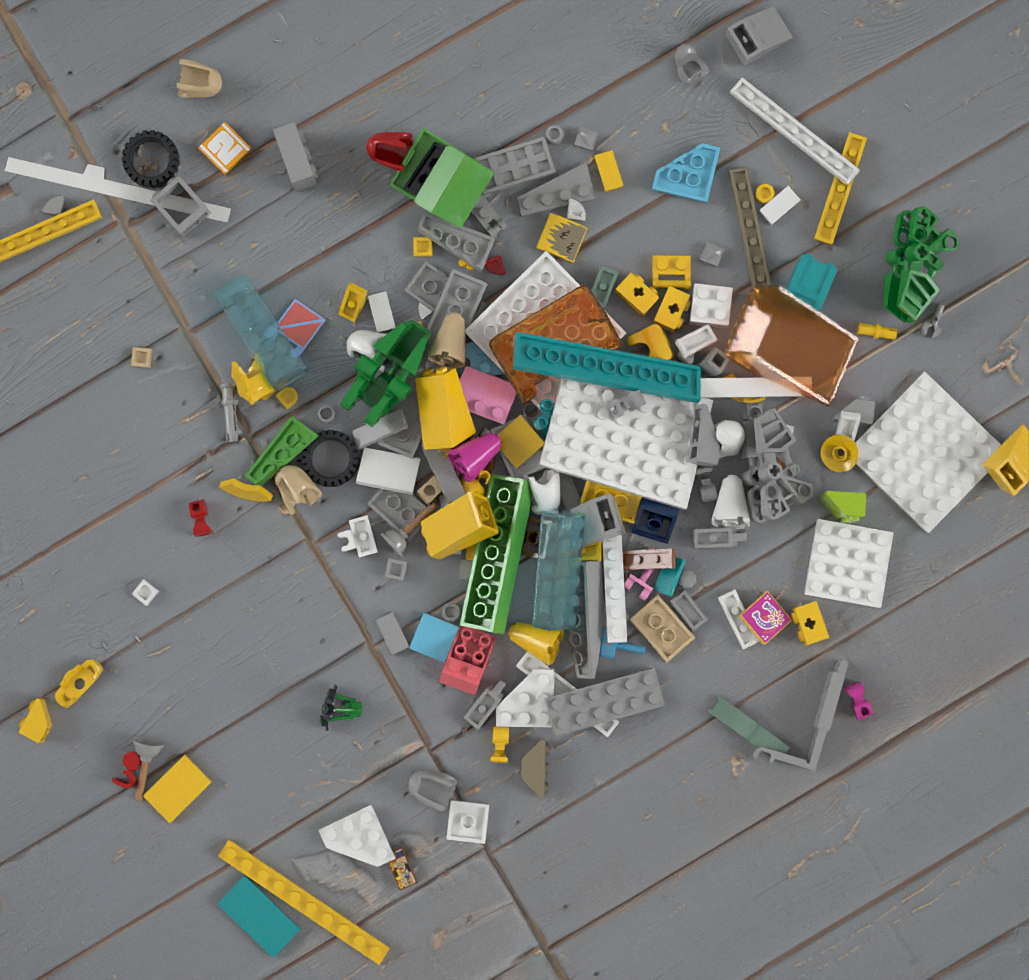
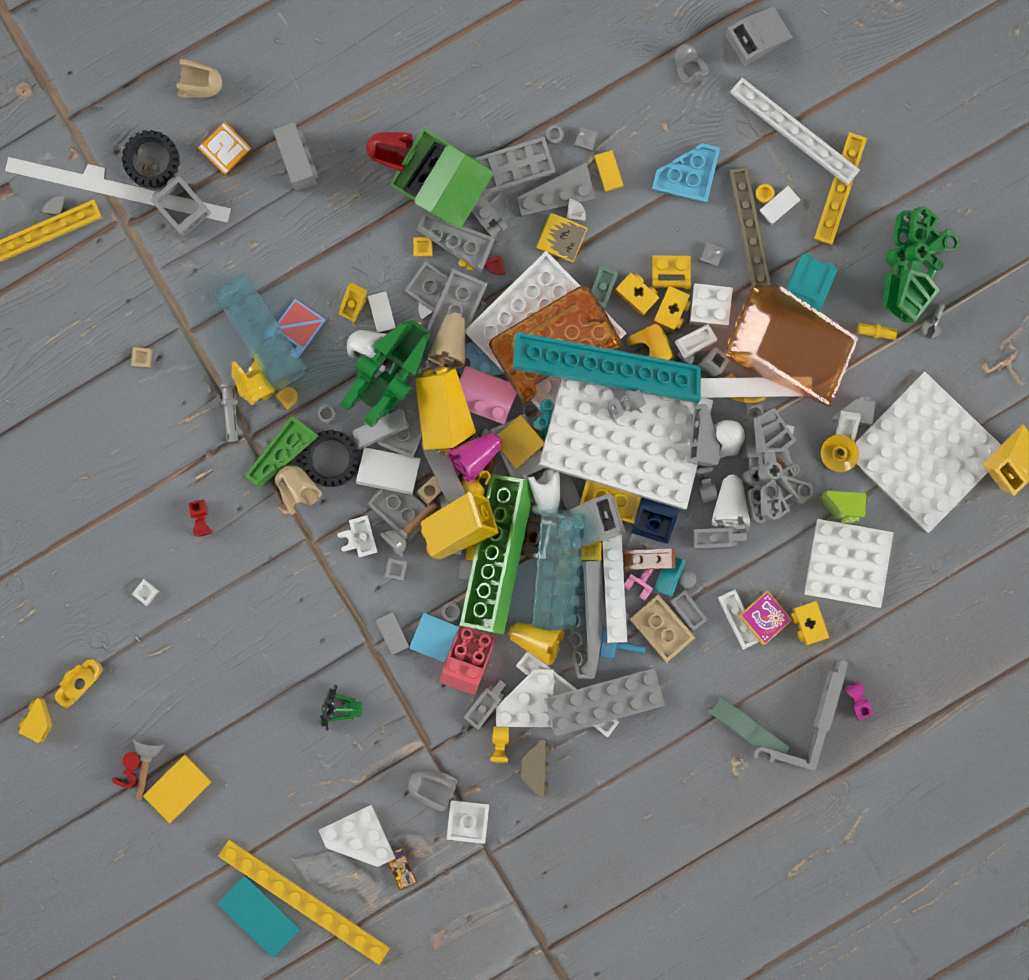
(246, 491): yellow tile -> none

